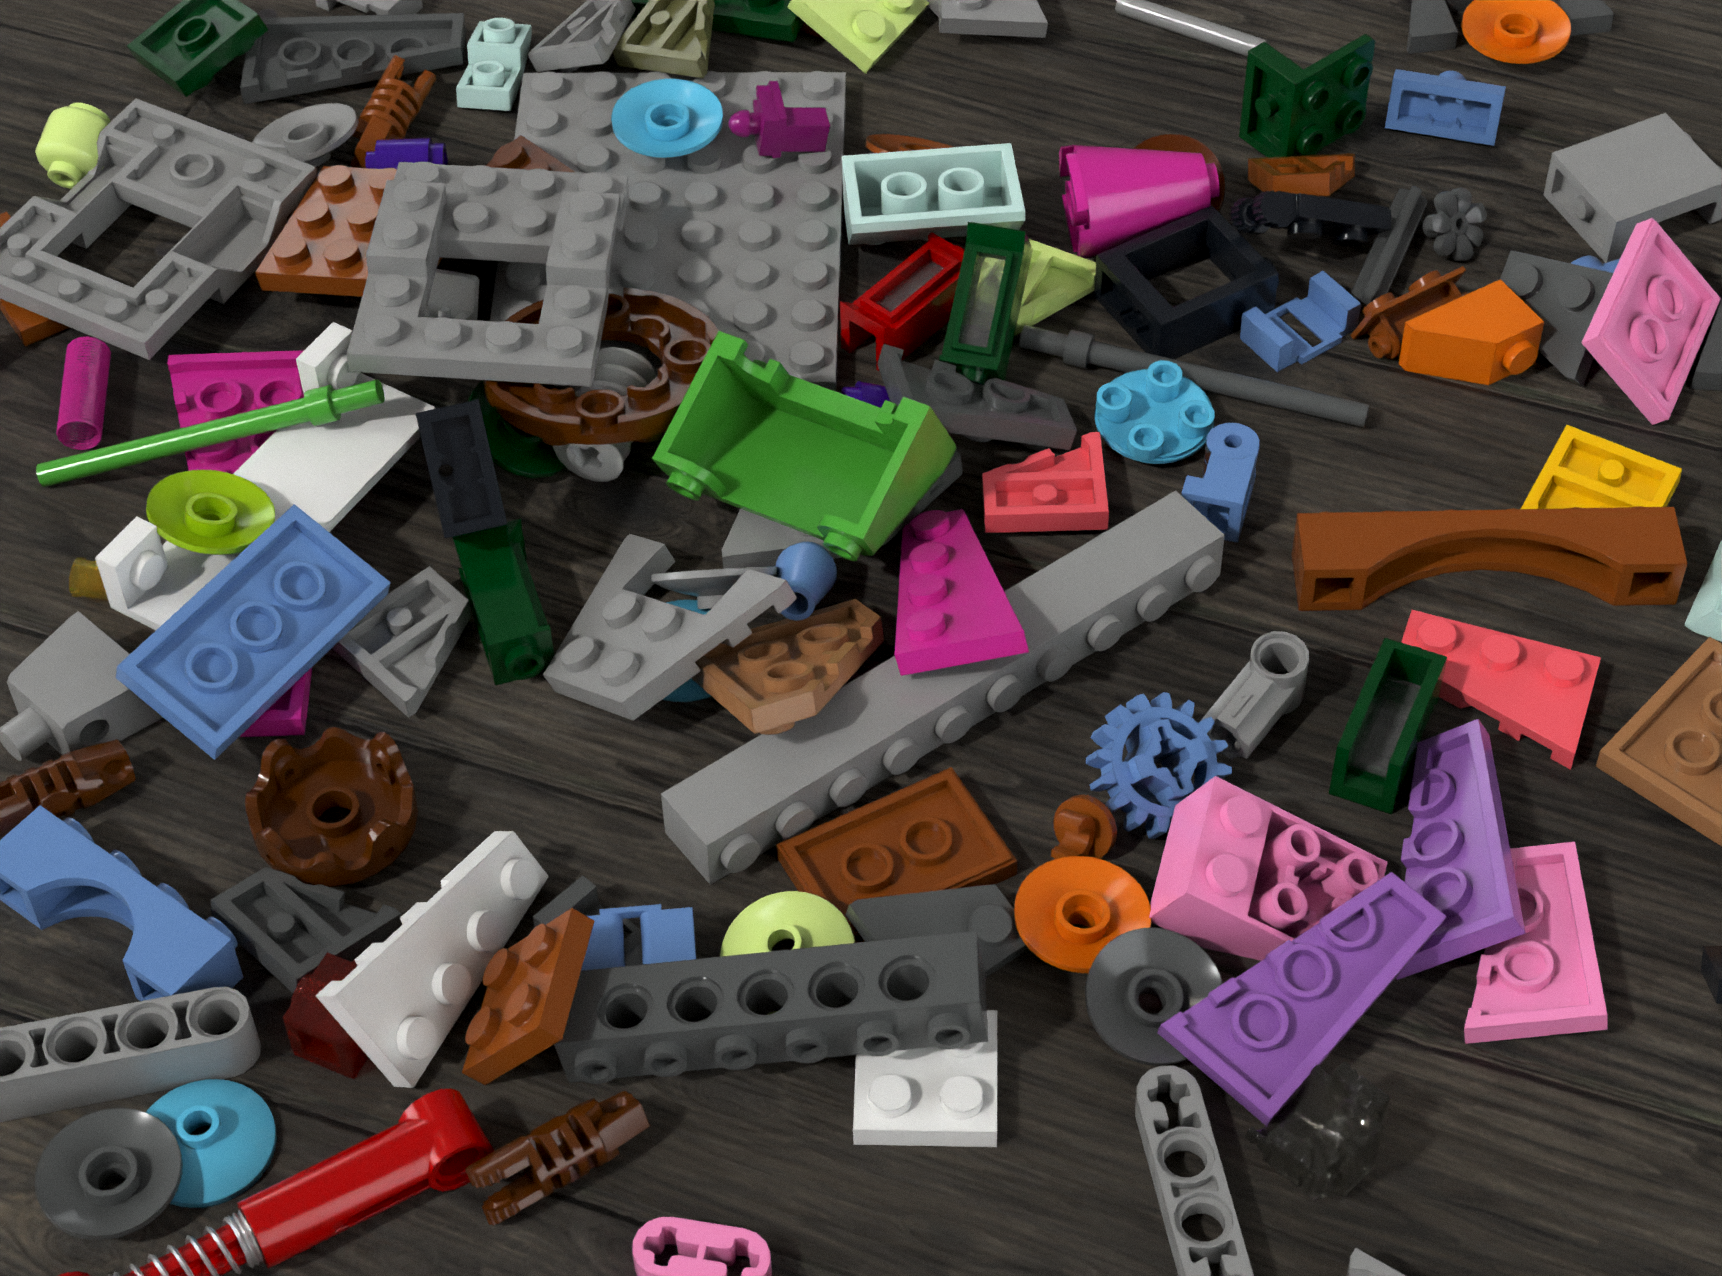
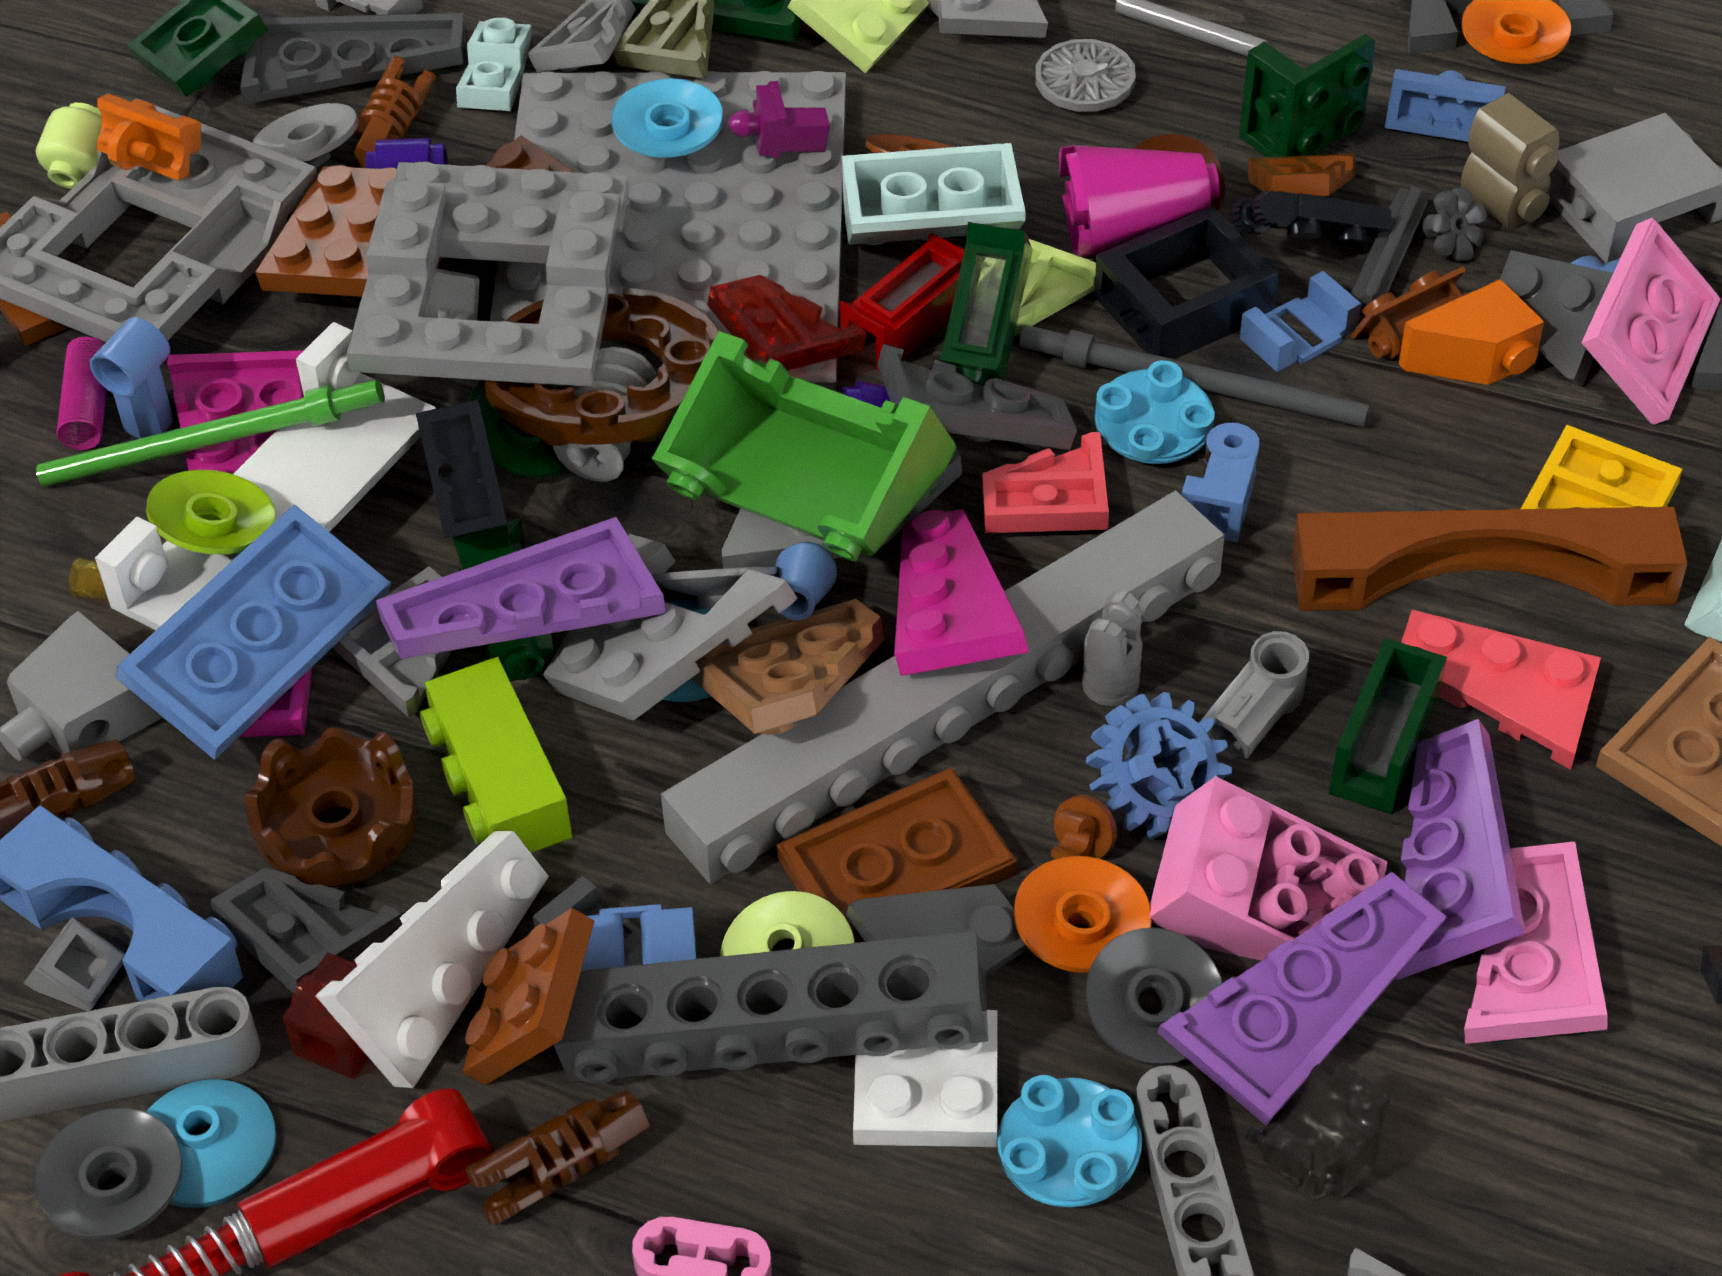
(76, 966): none -> light grey slope
(132, 372): none -> medium blue piece
(144, 137): none -> orange hips
(494, 757): none -> lime brick
(536, 591): none -> medium lavender wing
(780, 324): none -> clear red wing
(1069, 1141): none -> medium azure dish
(1085, 75): none -> light grey wheel
(1114, 652): none -> light grey hinge
(1510, 161): none -> dark tan brick

